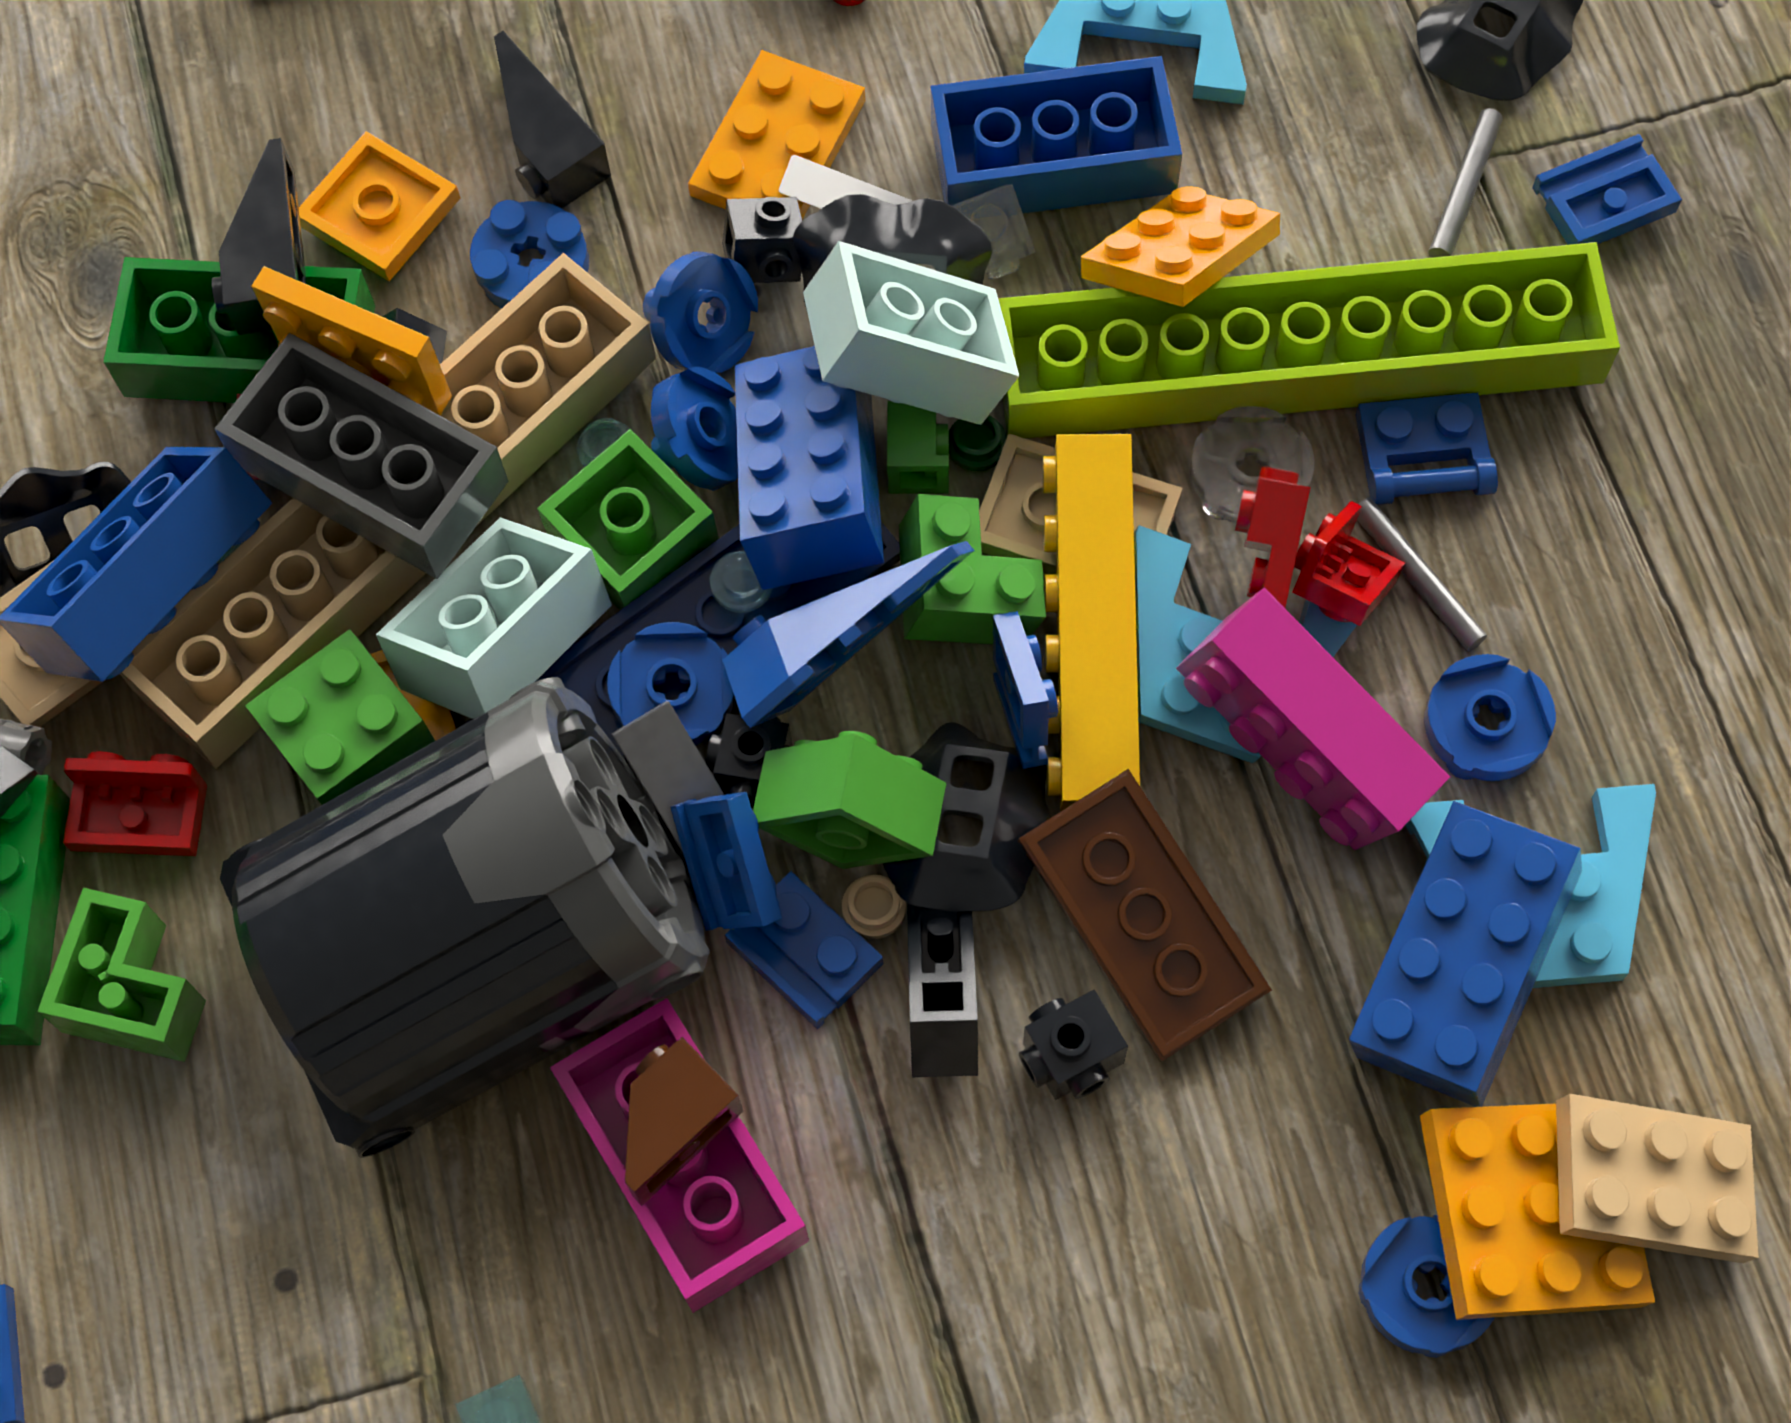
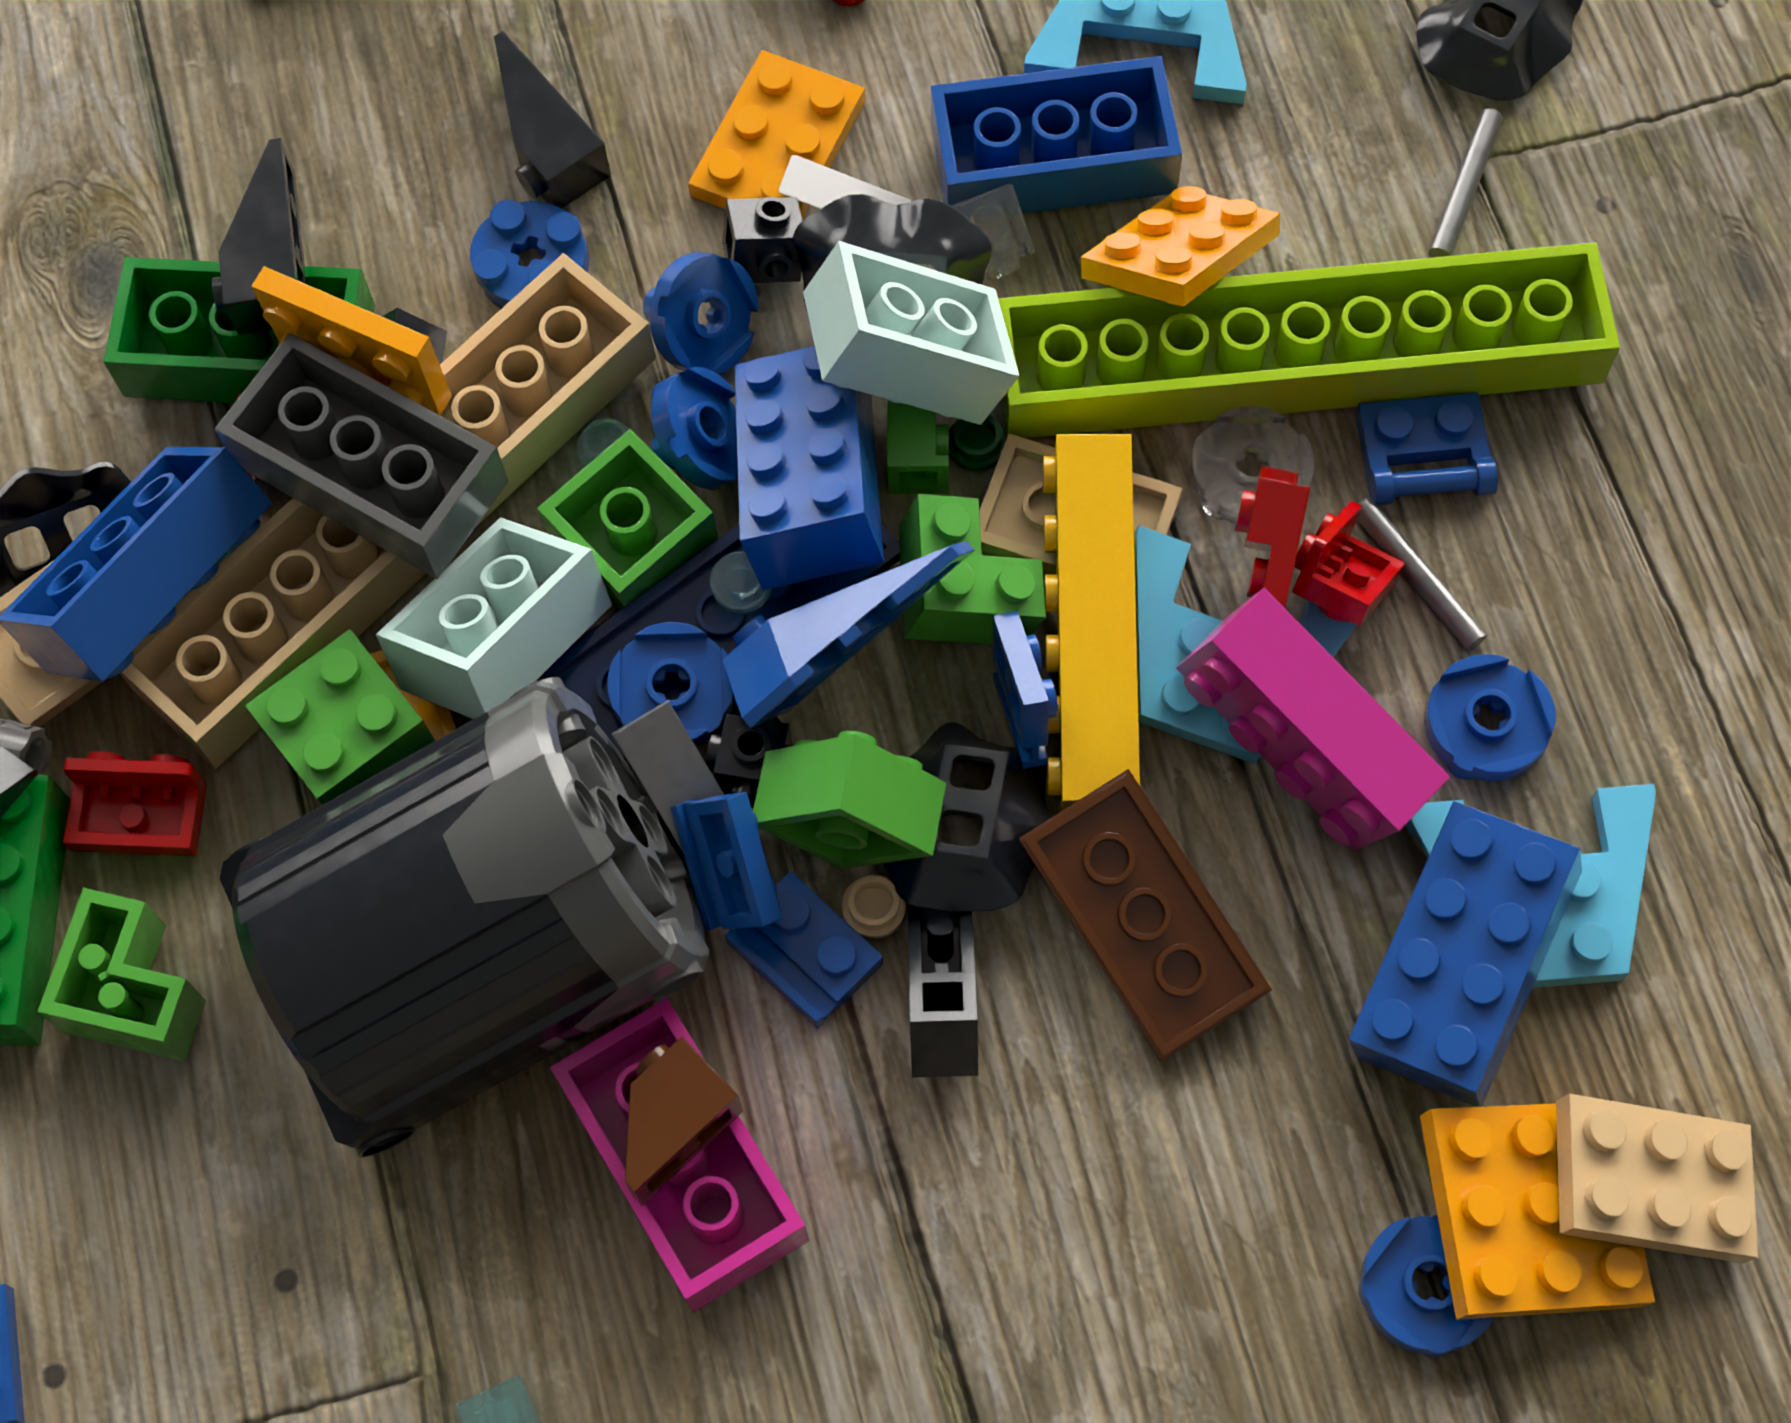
(377, 206): light orange plate -> none
(1078, 1025): black brick -> none
(1607, 193): blue plate -> none

